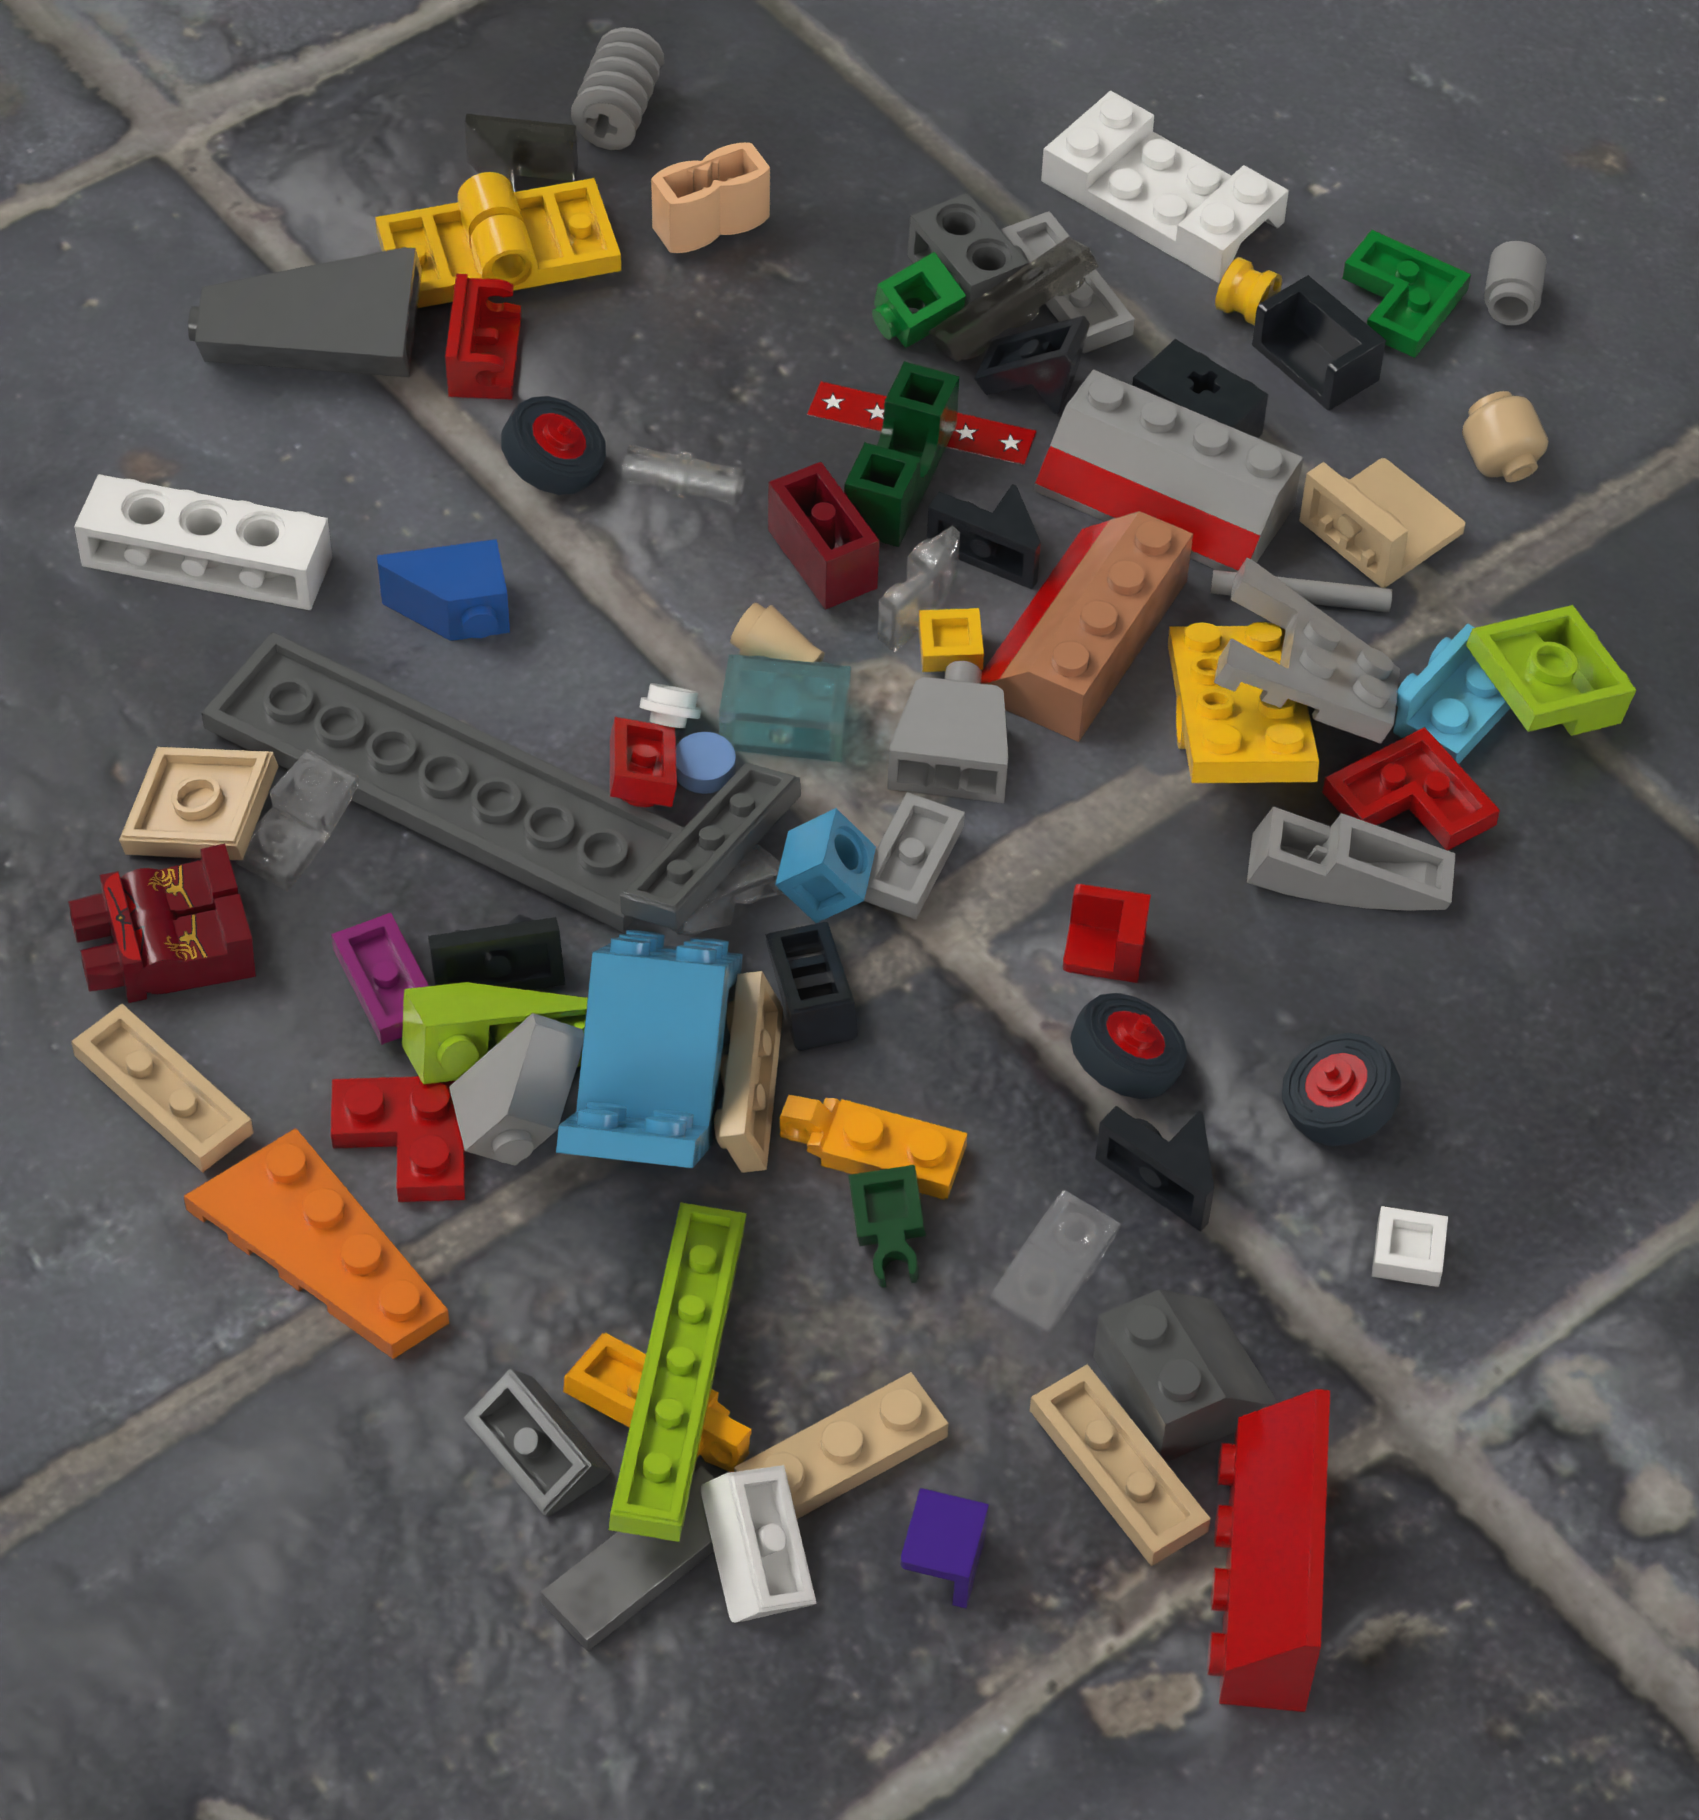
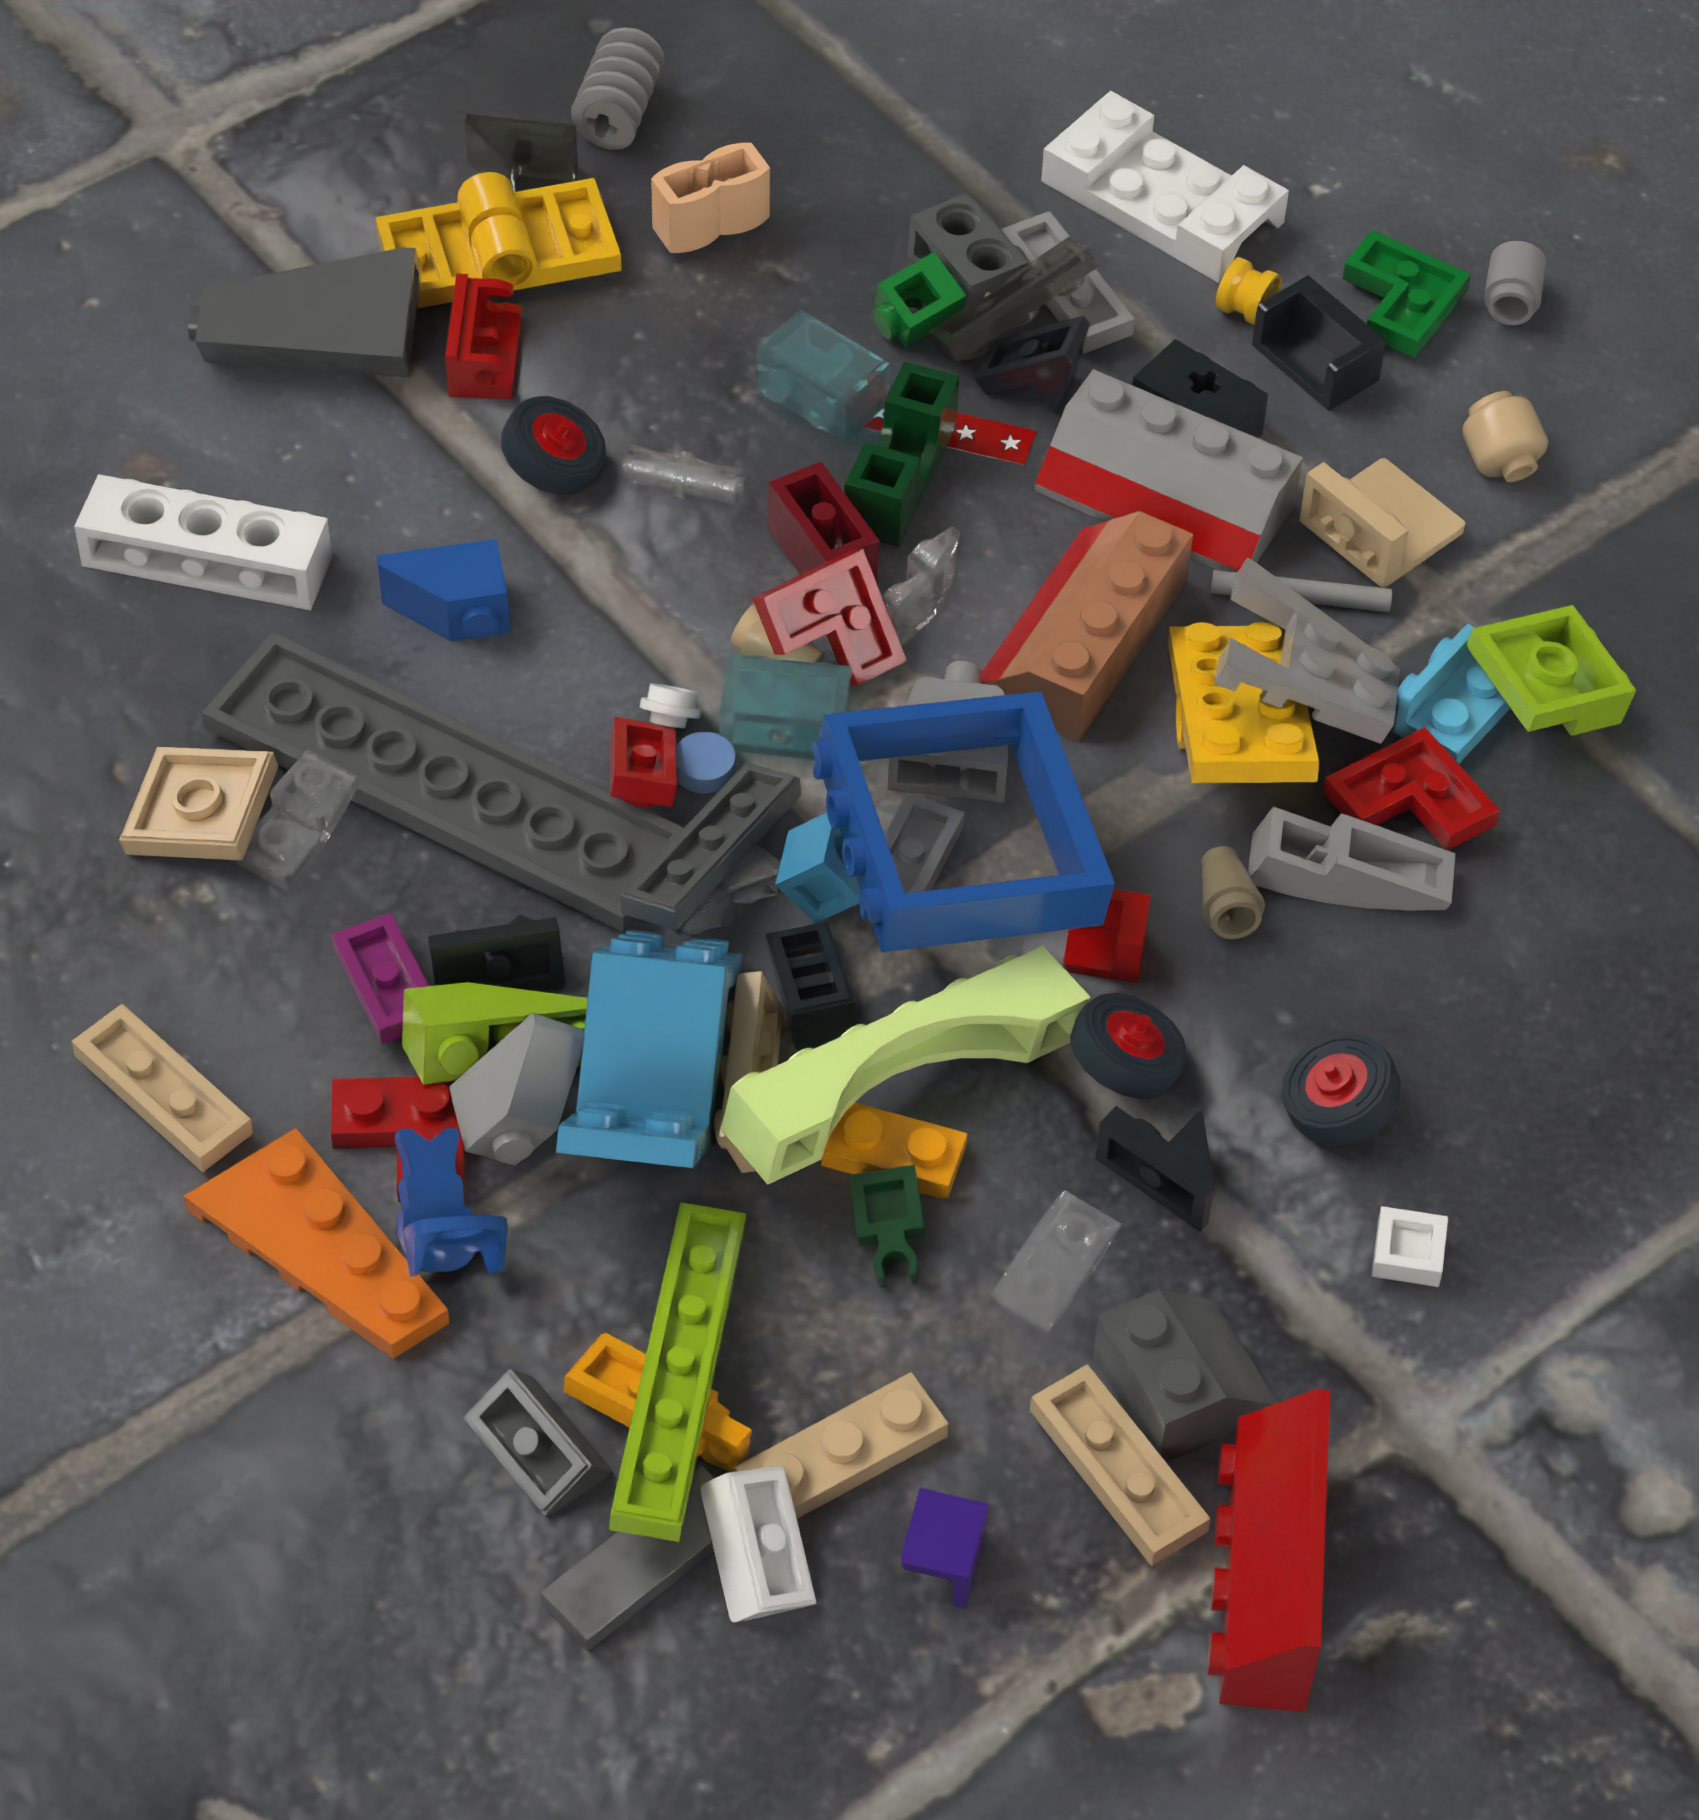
(166, 928): dark red hips -> none
(433, 1222): none -> blue hair
(822, 376): none -> clear light blue brick
(836, 602): none -> plate
(950, 637): yellow plate -> none
(974, 912): none -> blue window
(995, 541): black slope -> none
(1005, 1013): none -> yellowish green arch
(1229, 895): none -> dark tan cone

